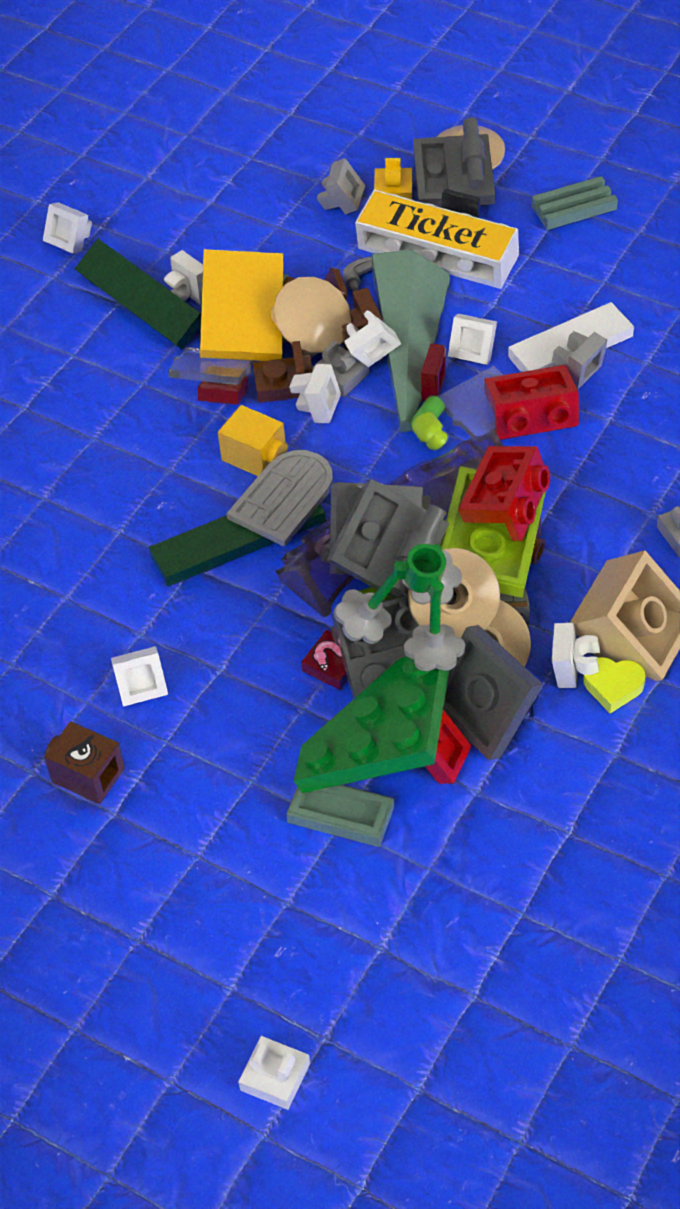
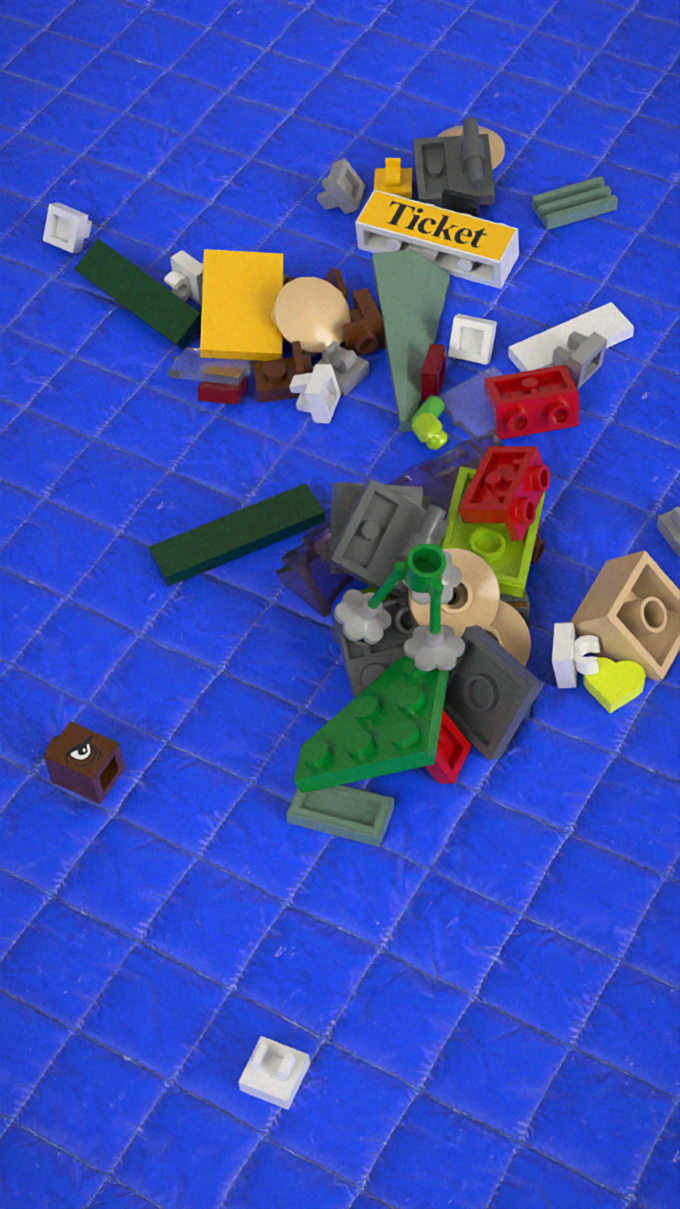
(139, 676): white tile -> none
(251, 440): yellow brick -> none
(284, 495): light grey window -> none
(326, 662): dark red tile -> none
(354, 270): light grey piece -> none
(371, 341): white tile -> none

